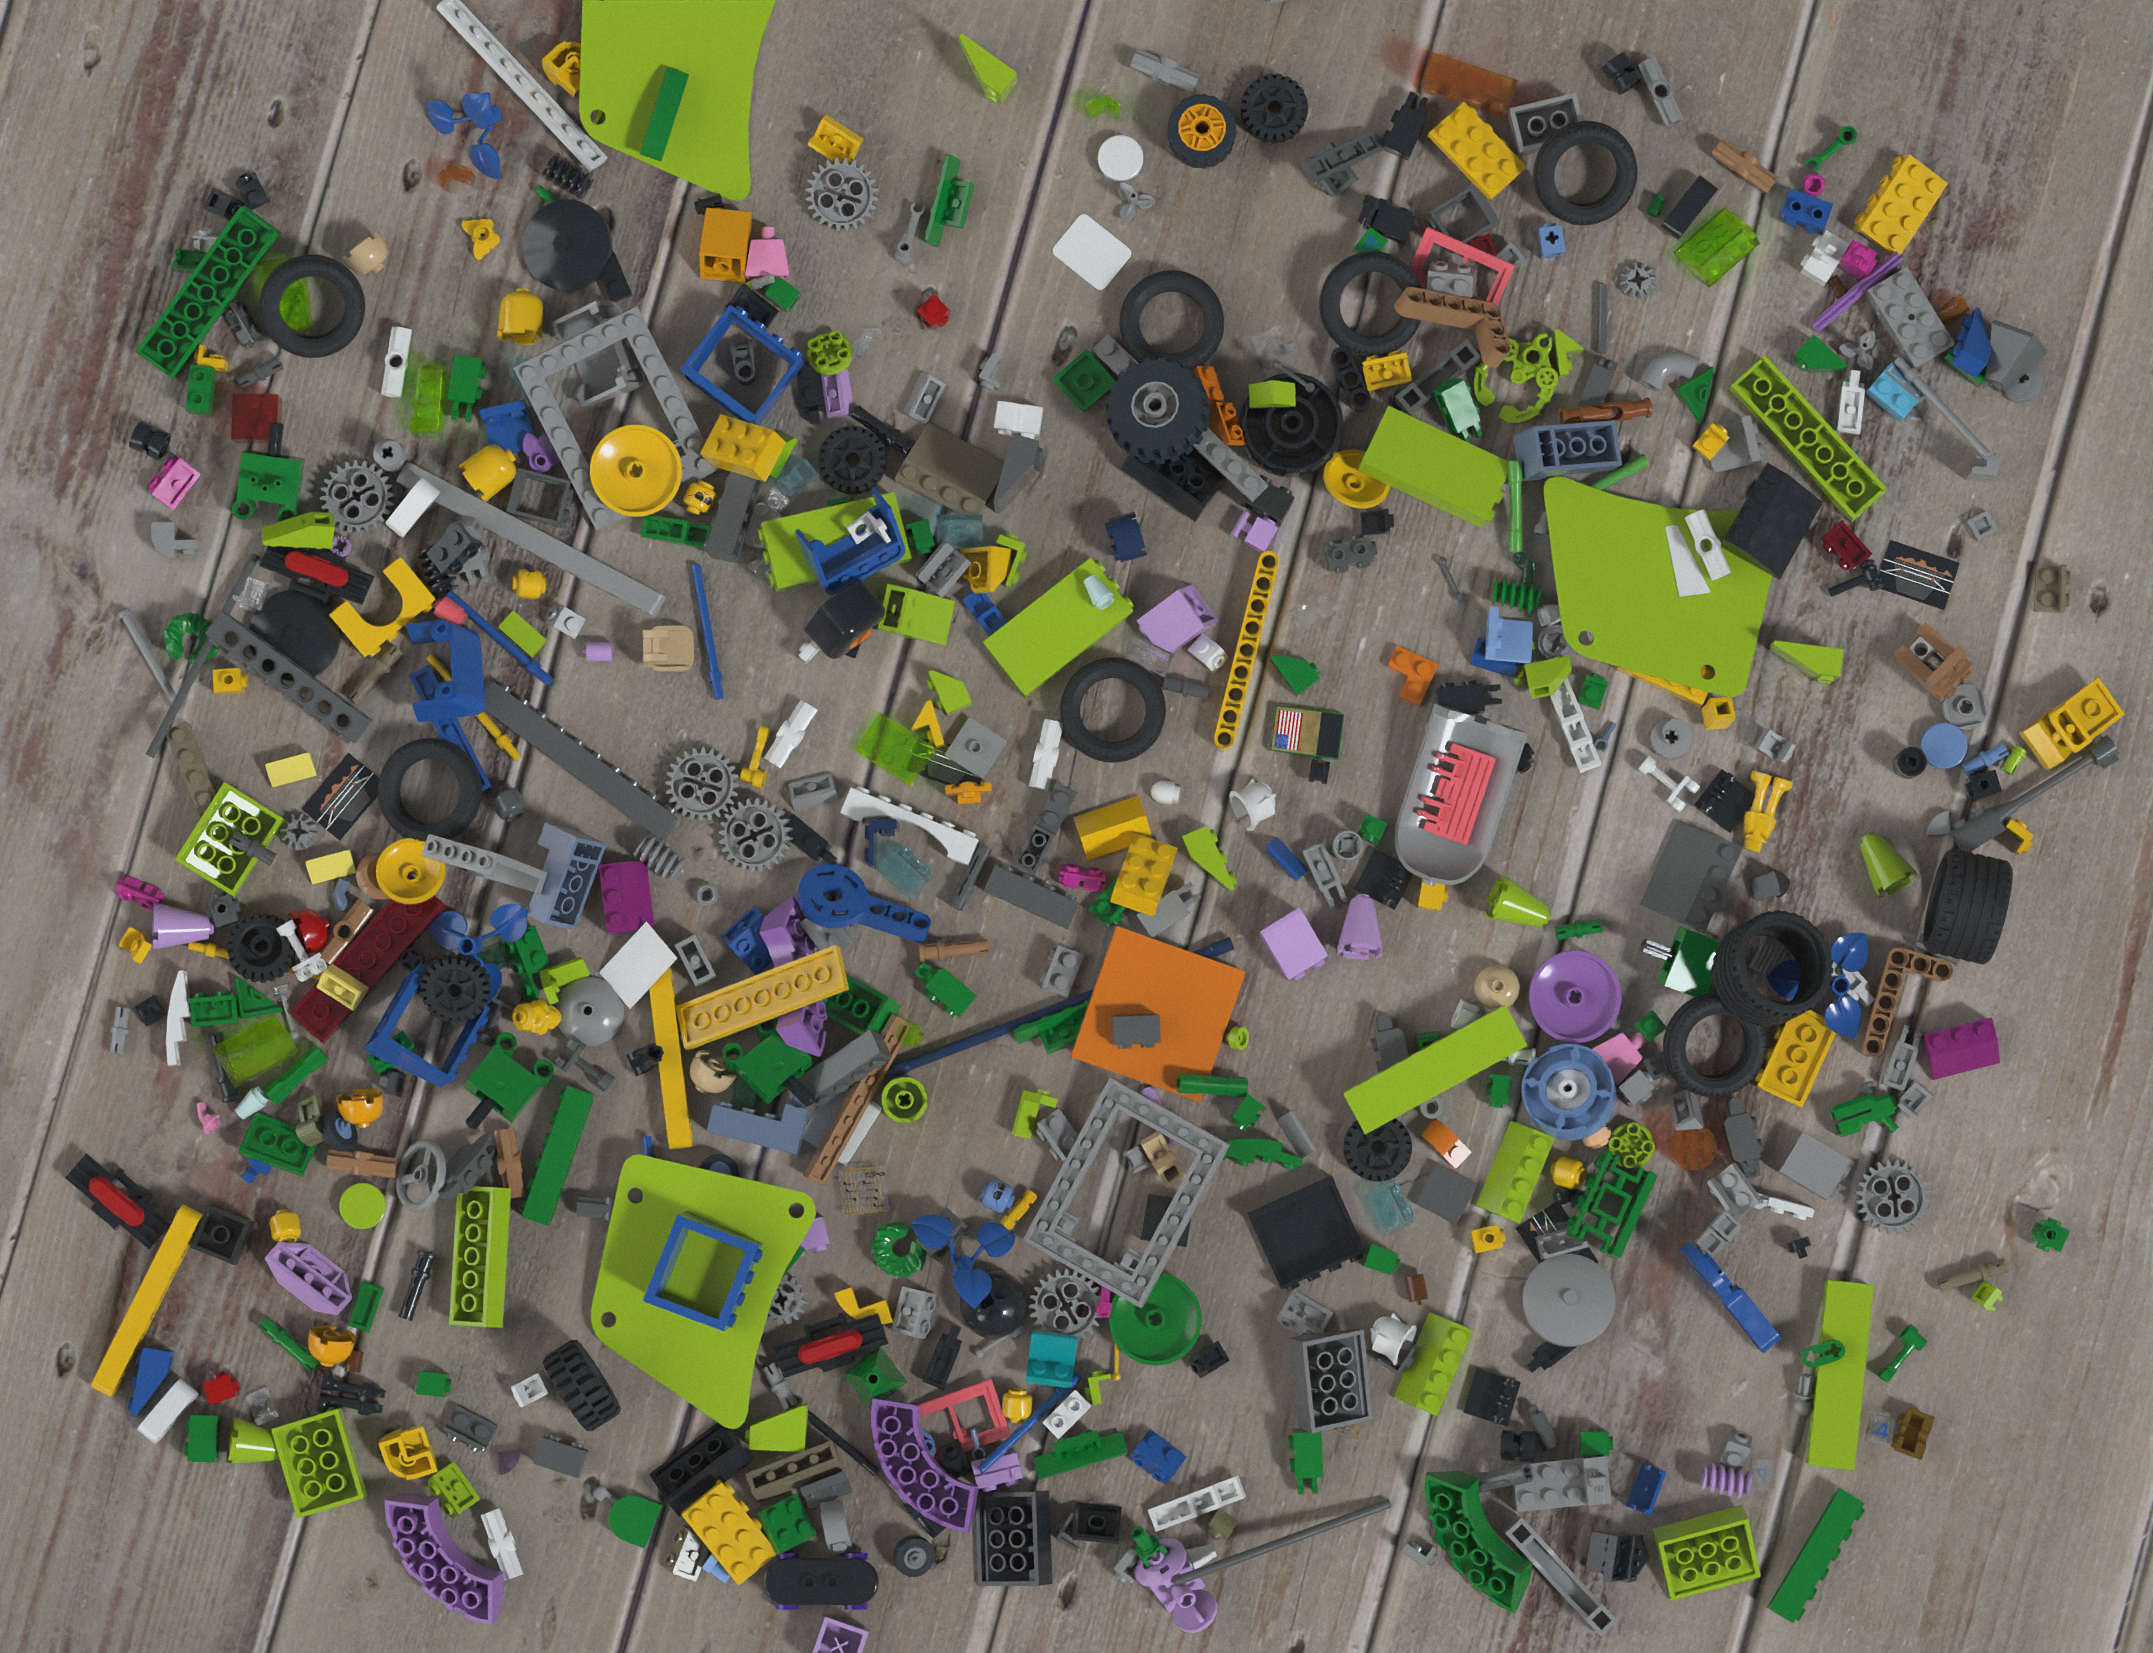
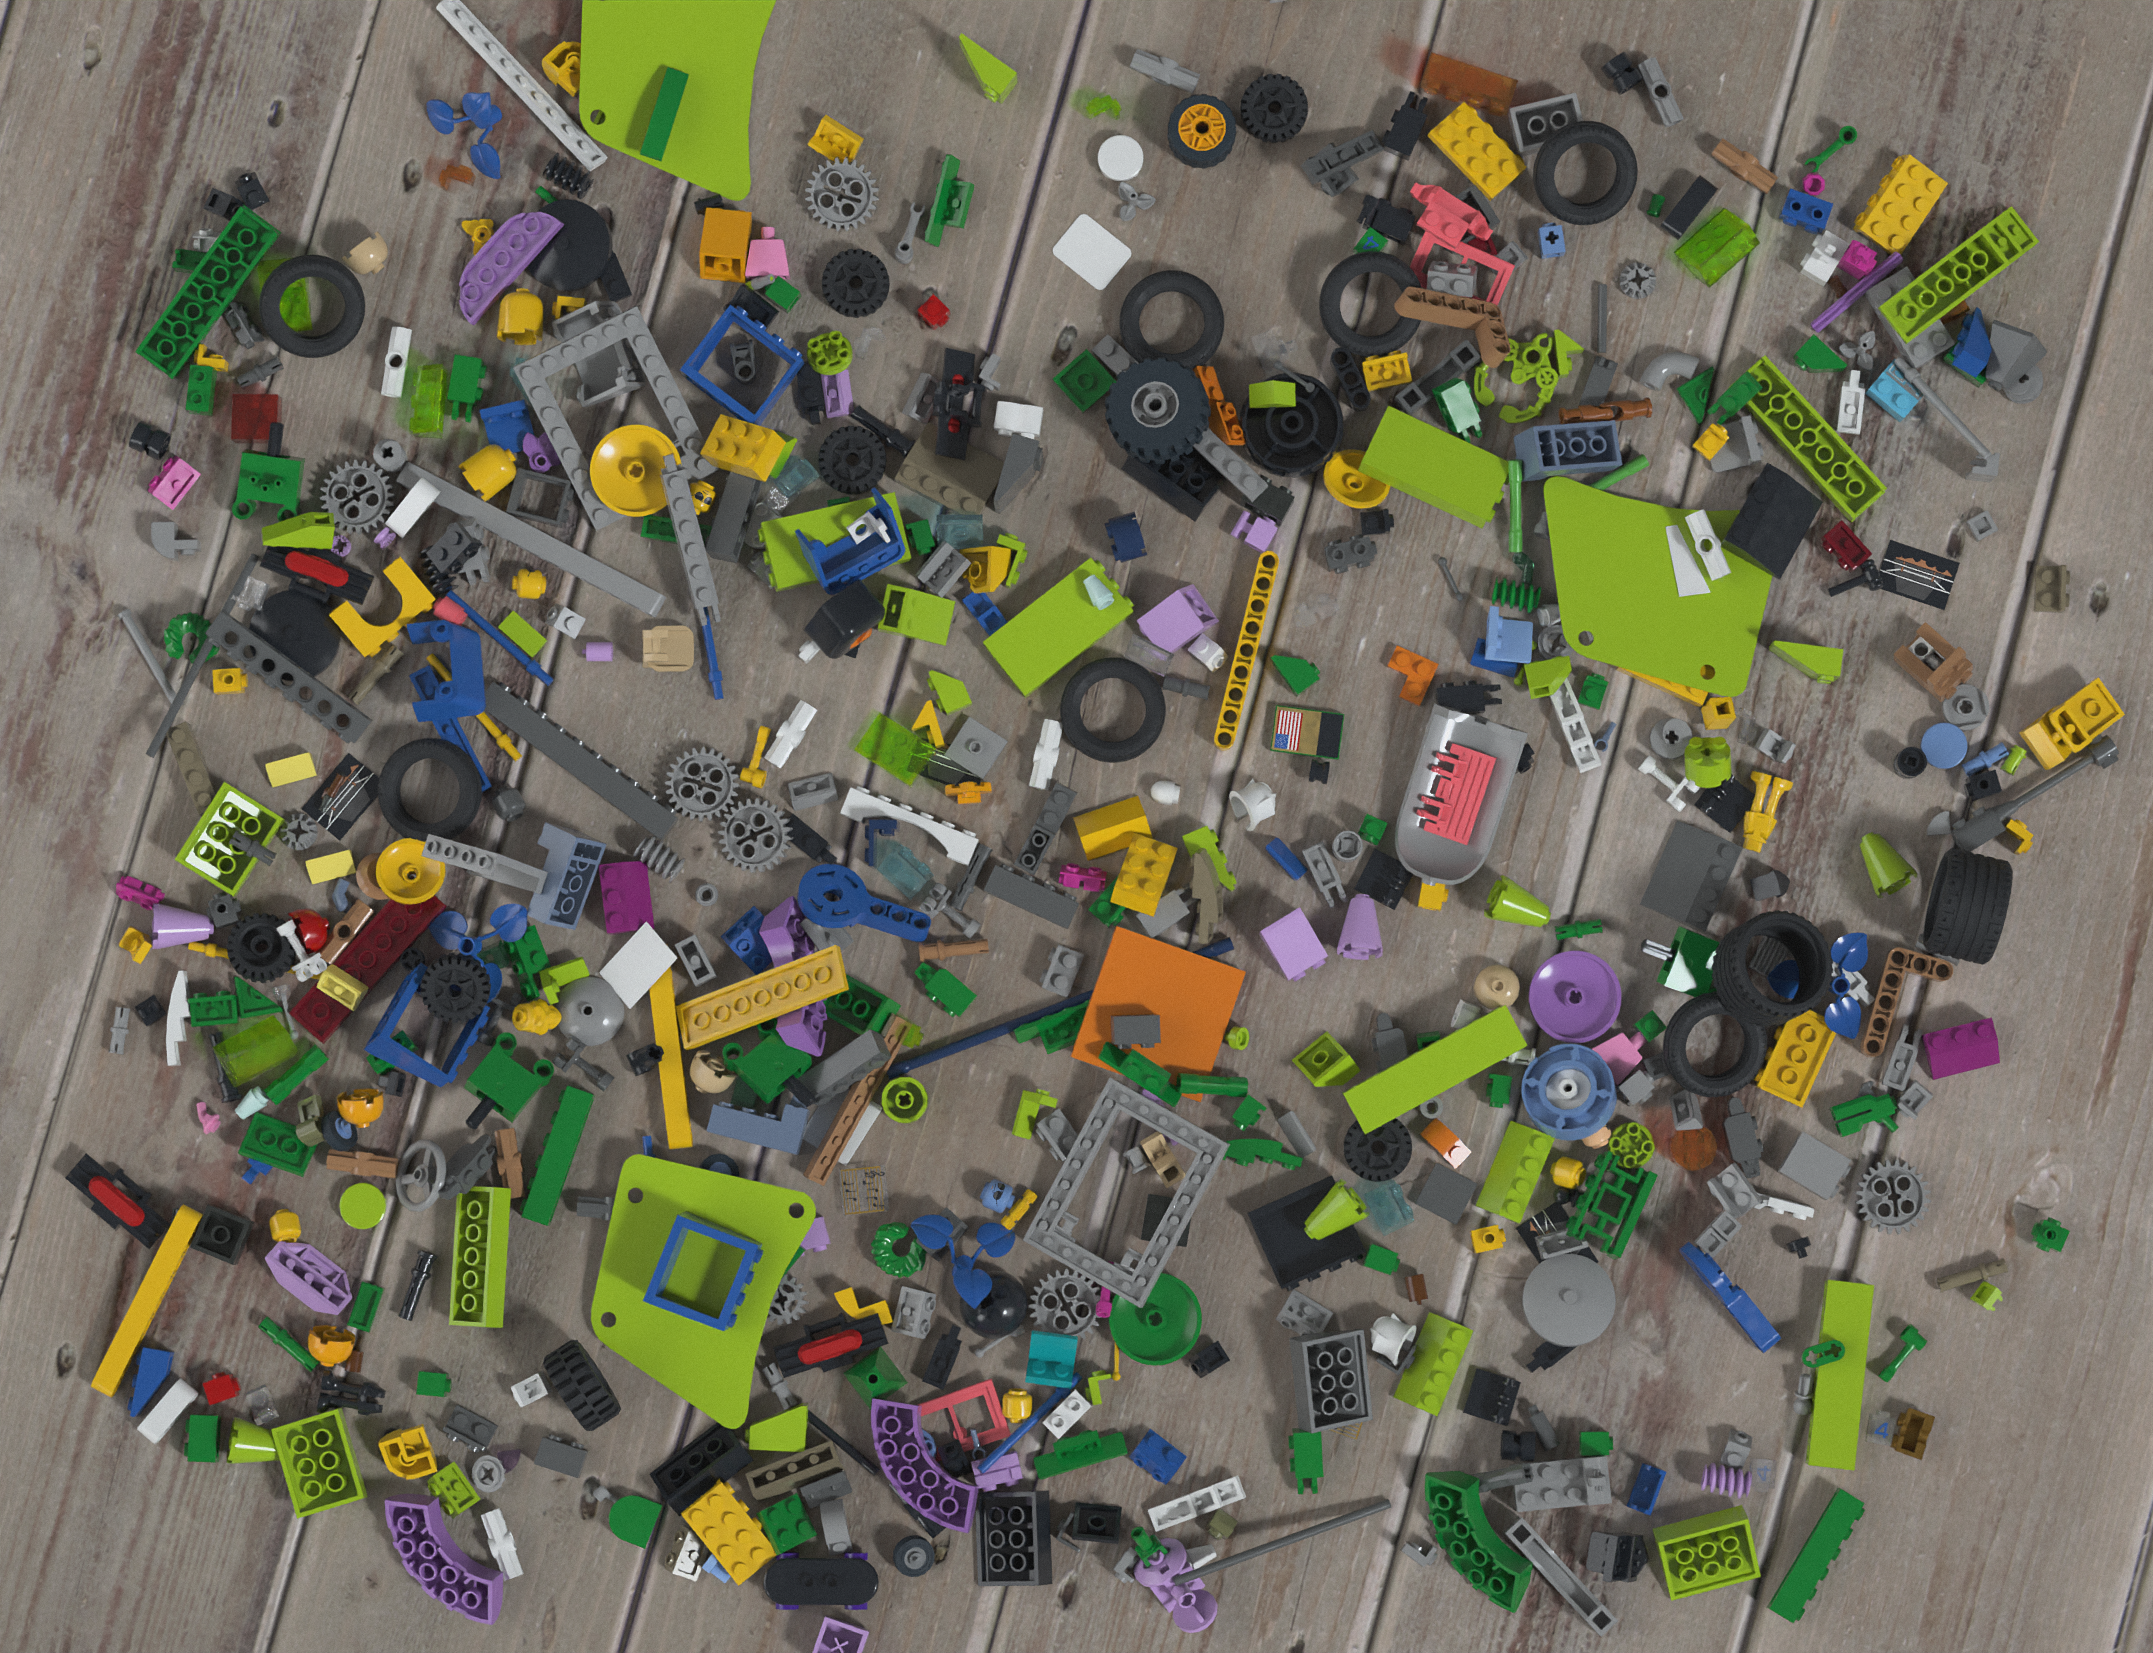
(330, 792): none -> piece
(384, 537): none -> lavender bush
(480, 1472): none -> light grey gear
(503, 260): none -> medium lavender plate
(569, 303): none -> yellow bracket
(689, 539): none -> light grey hinge
(853, 265): none -> black wheel
(930, 907): none -> light grey bar
(948, 401): none -> black piece
(1141, 1071): none -> green bracket
(1206, 887): none -> dark tan slope
(1326, 1062): none -> lime slope
(1335, 1212): none -> lime cone
(1448, 216): none -> coral plate
(1707, 761): none -> lime brick
(1736, 396): none -> green hinge
(1958, 275): none -> lime slope

